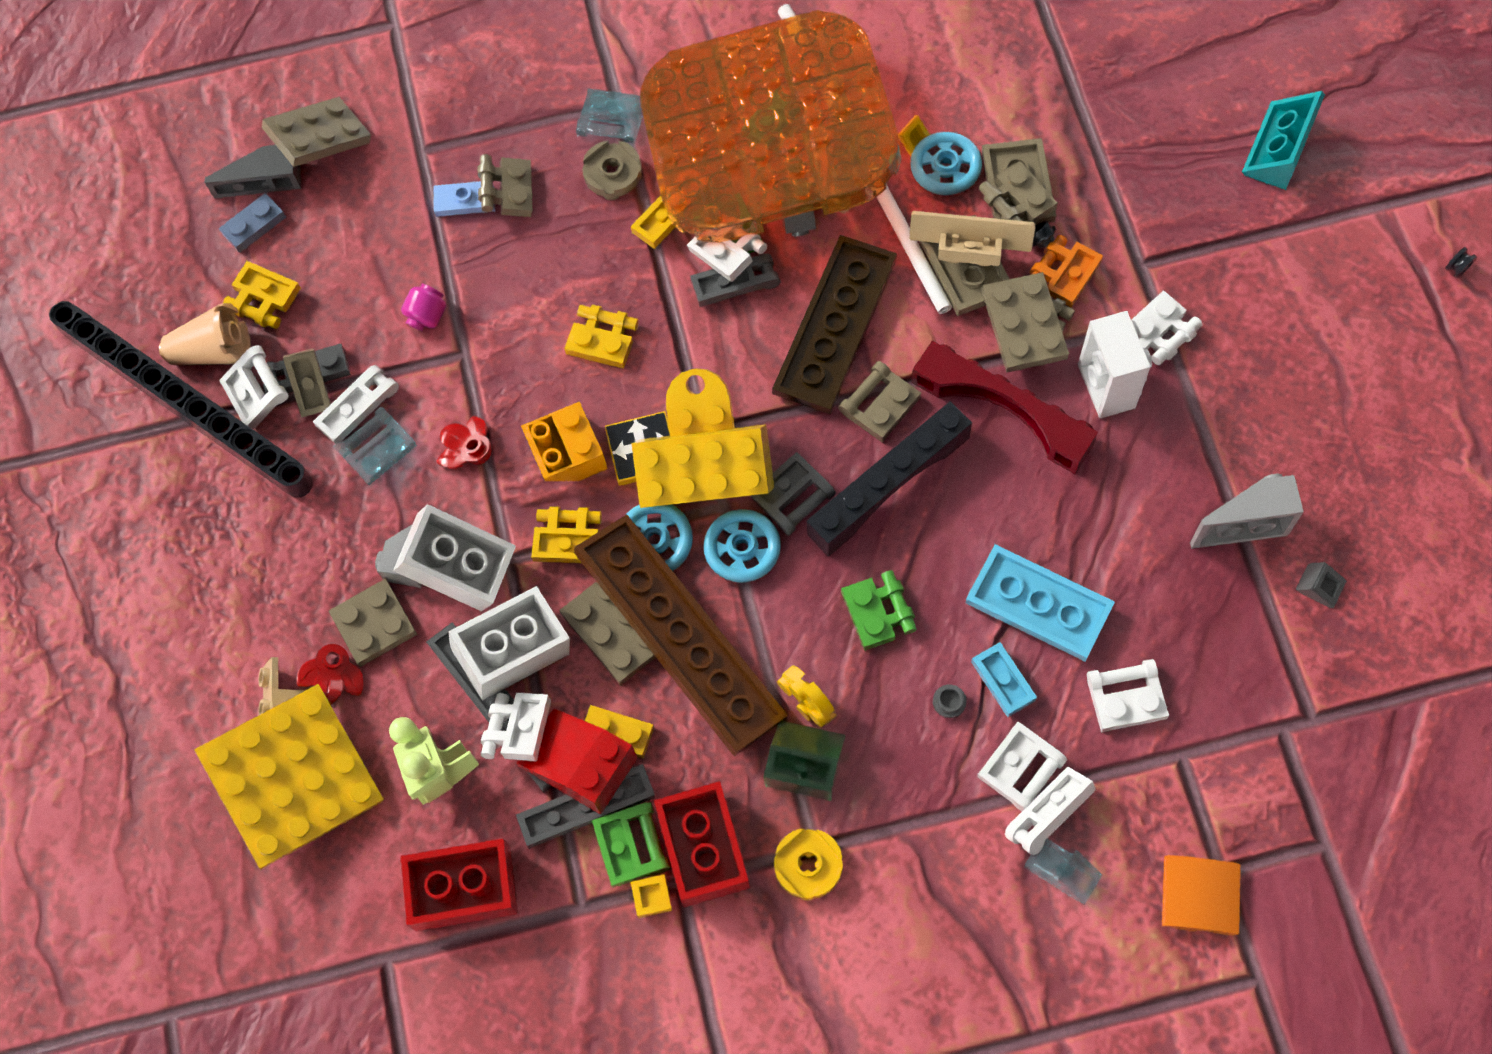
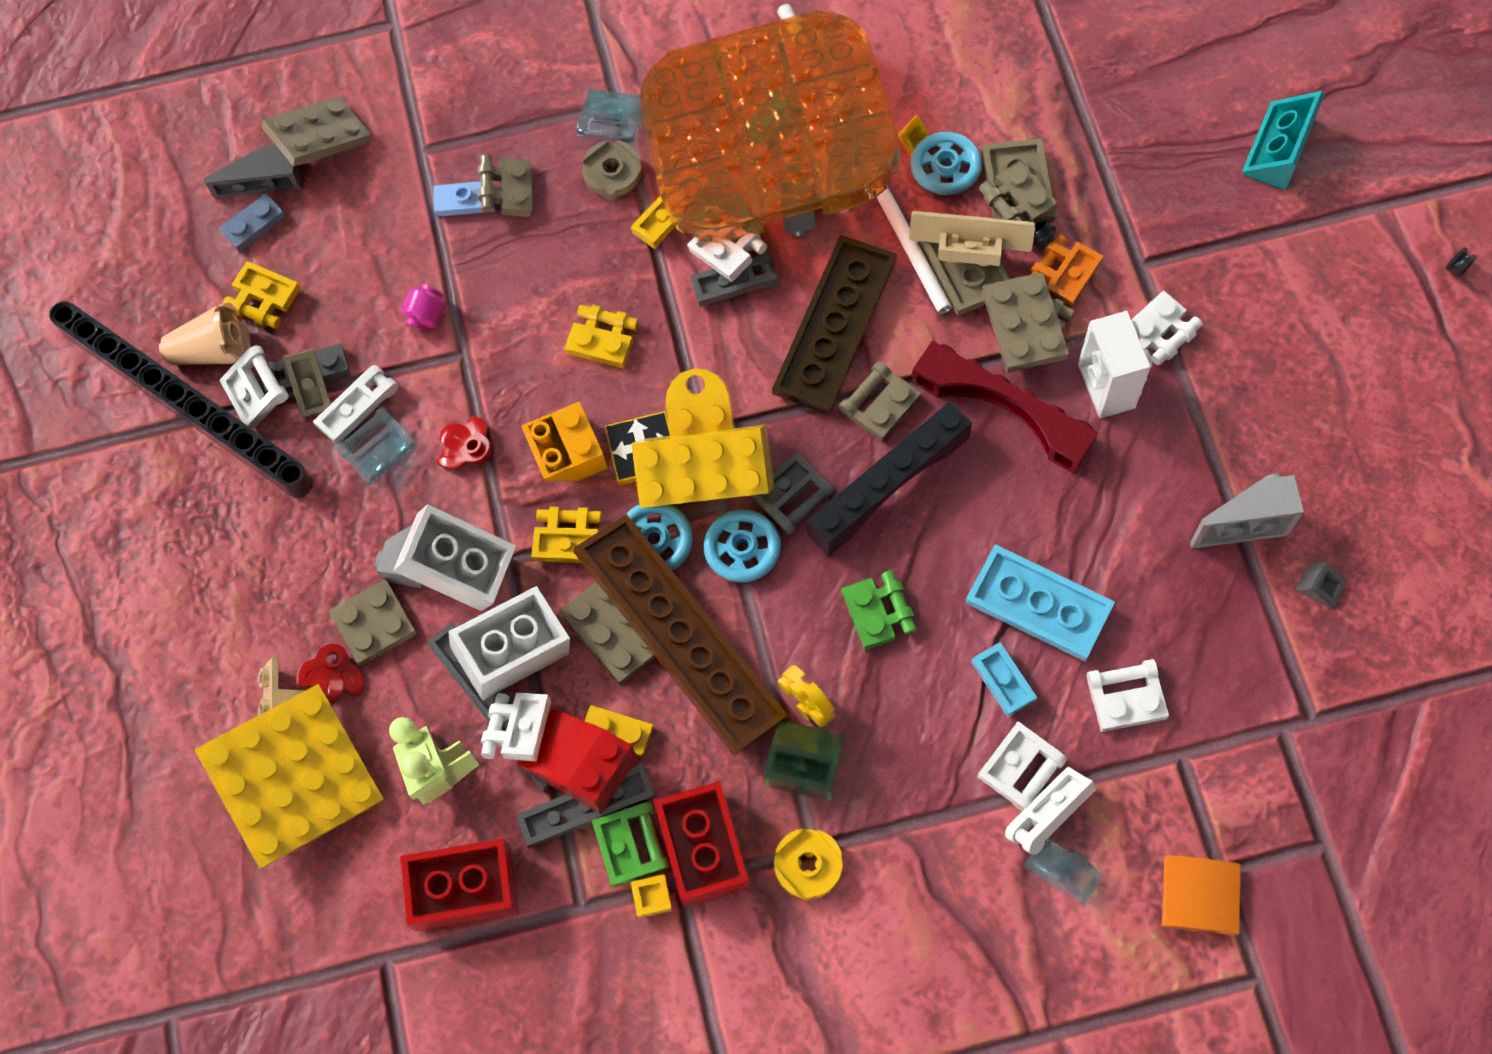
(949, 701): dark grey plate -> none

